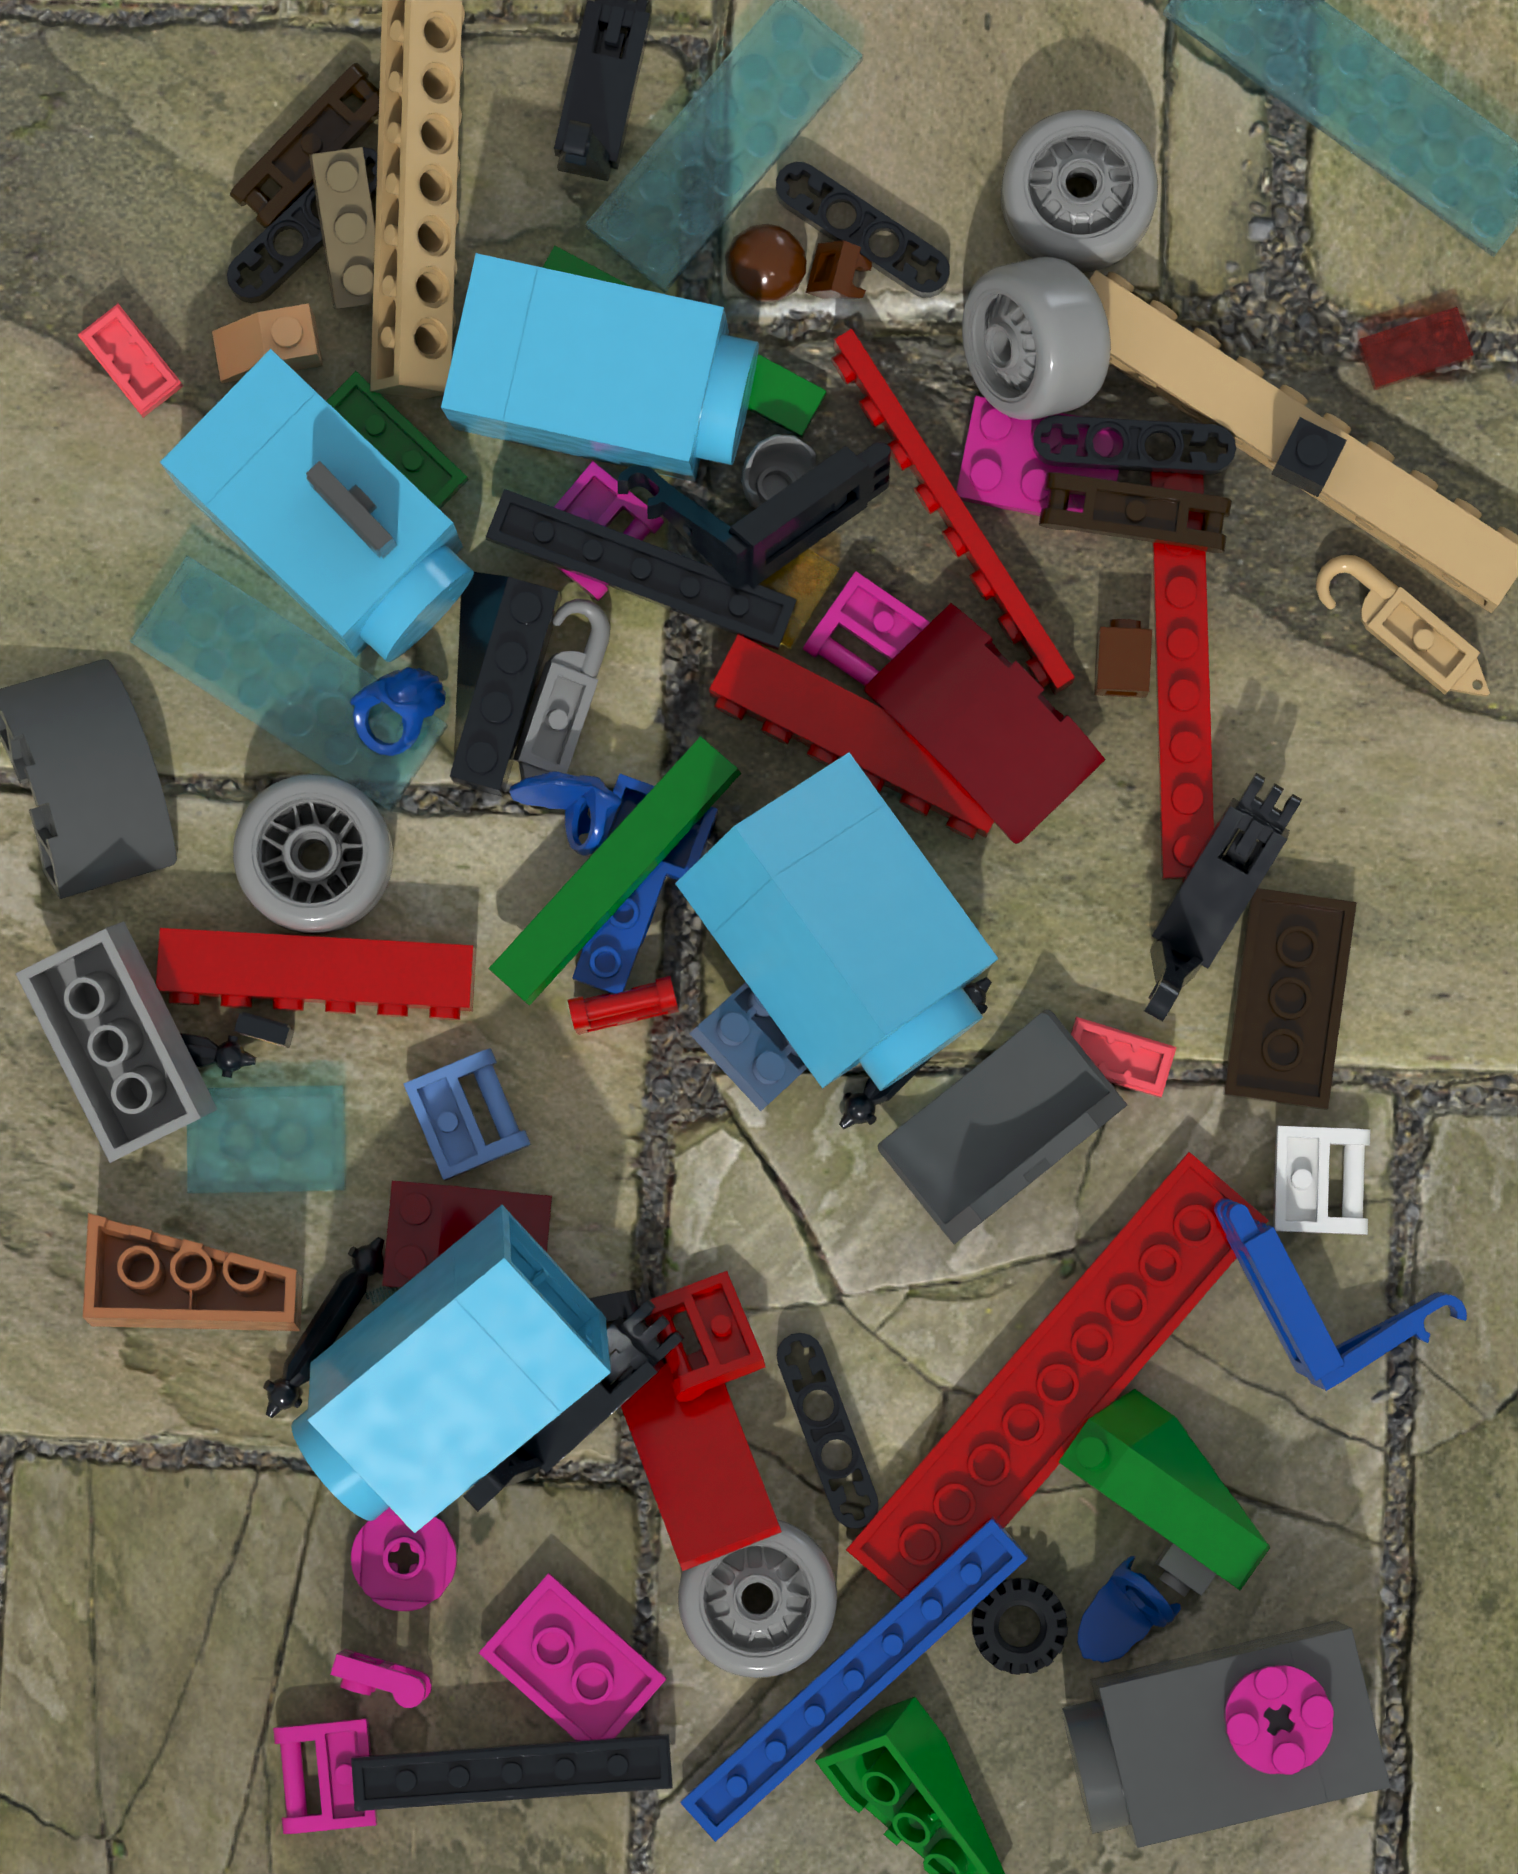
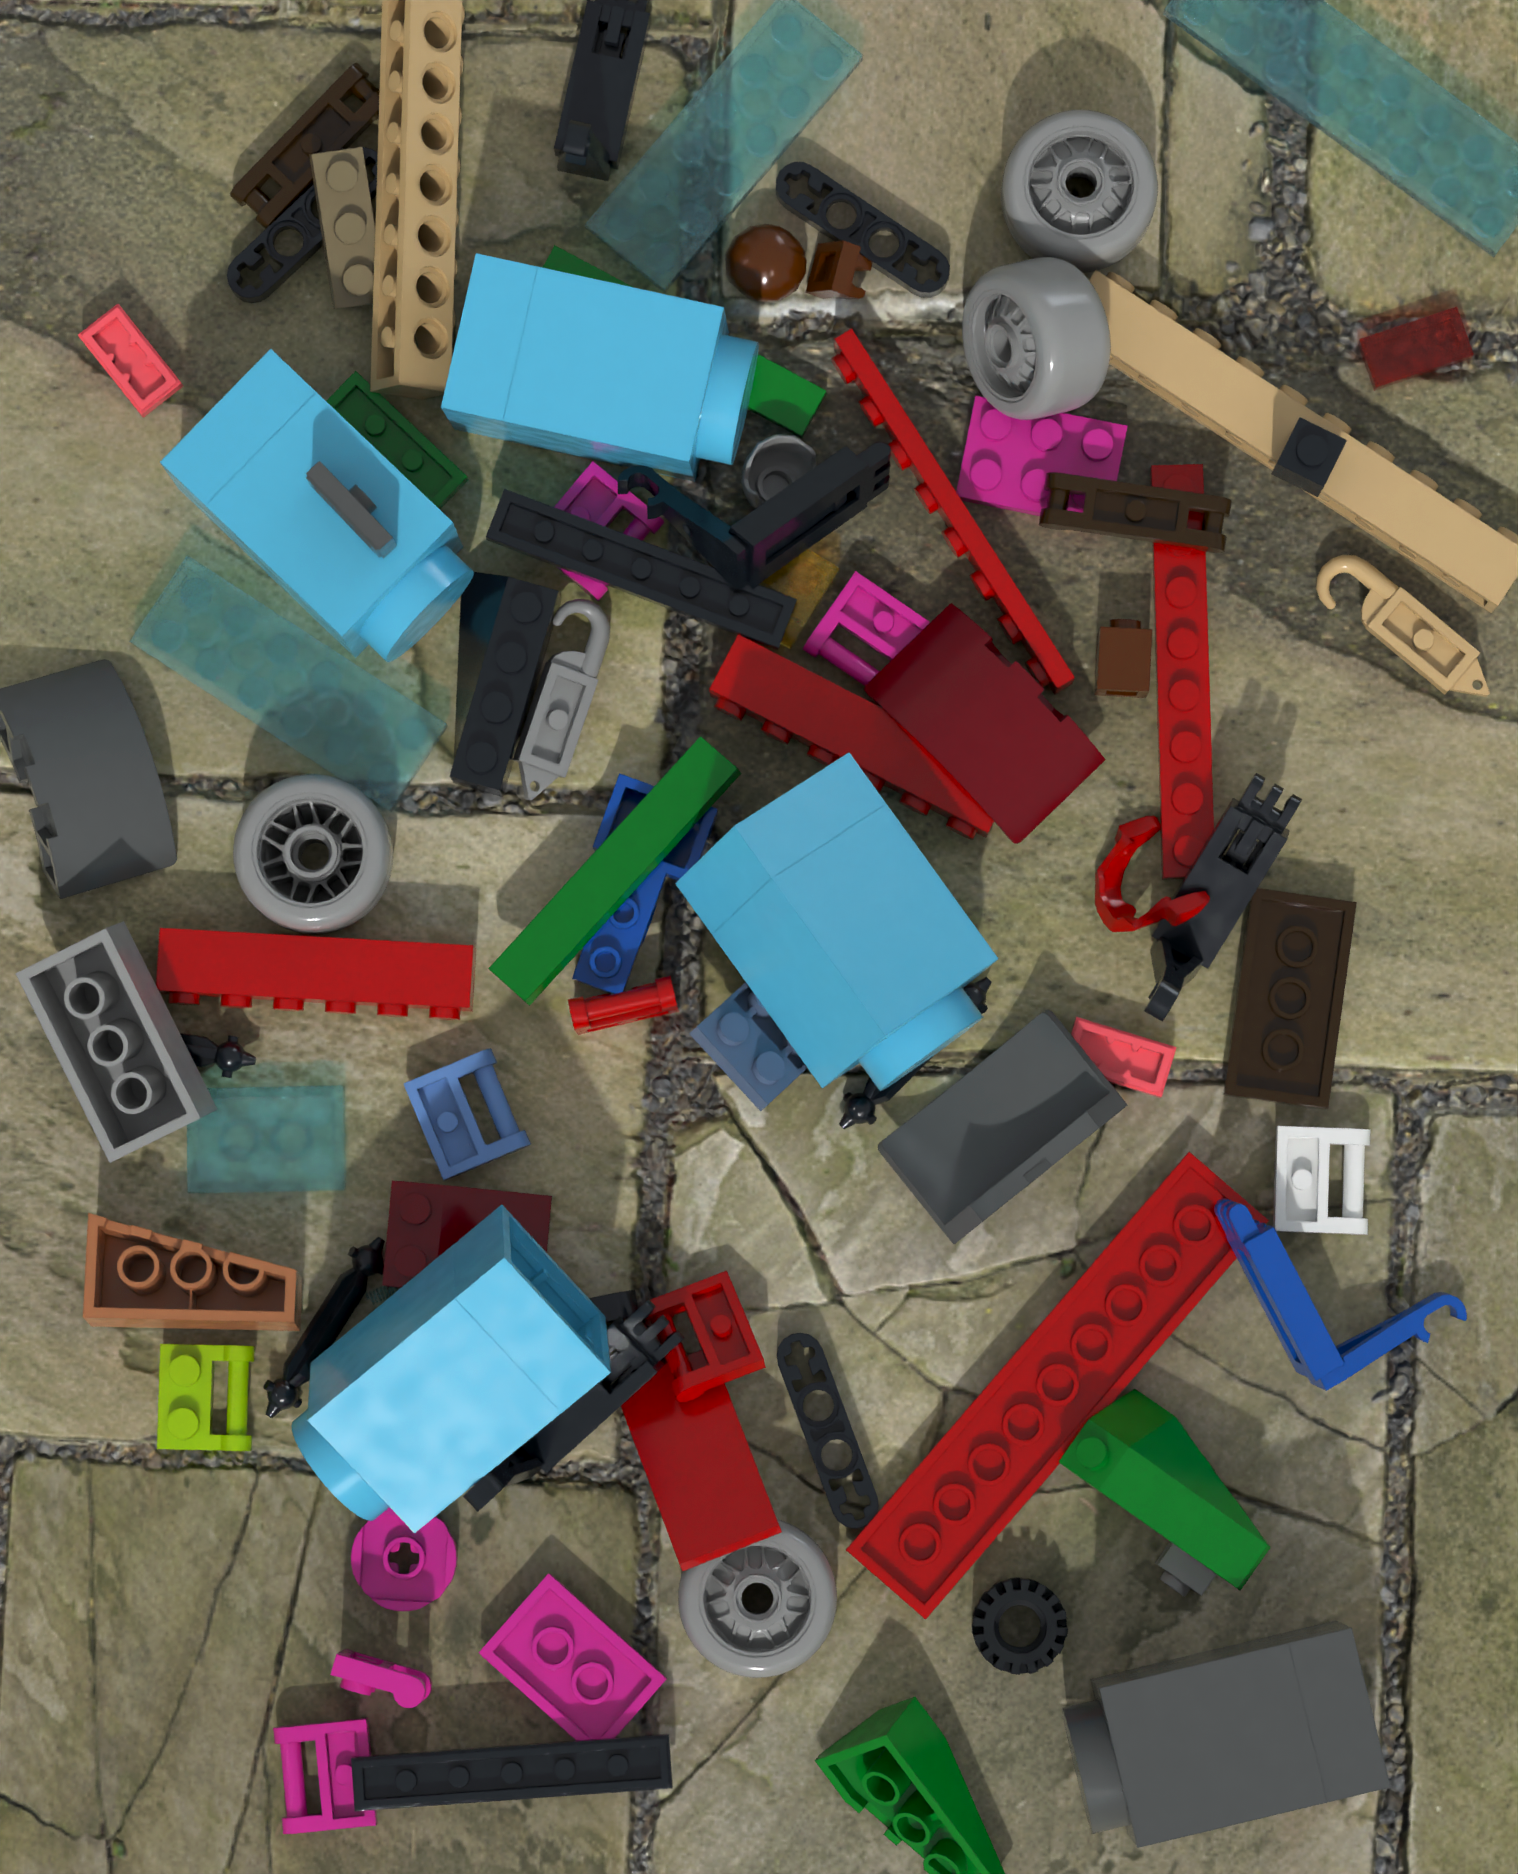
(187, 1397): none -> lime plate
(264, 1029): black tile -> none
(286, 330): light nougat slope -> none
(407, 692): blue piece -> none
(575, 796): blue piece -> none
(854, 1679): blue plate -> none
(1108, 878): none -> red helmet
(1122, 1615): blue piece -> none
(1133, 454): black beam -> none
(1309, 1712): dark pink plate -> none

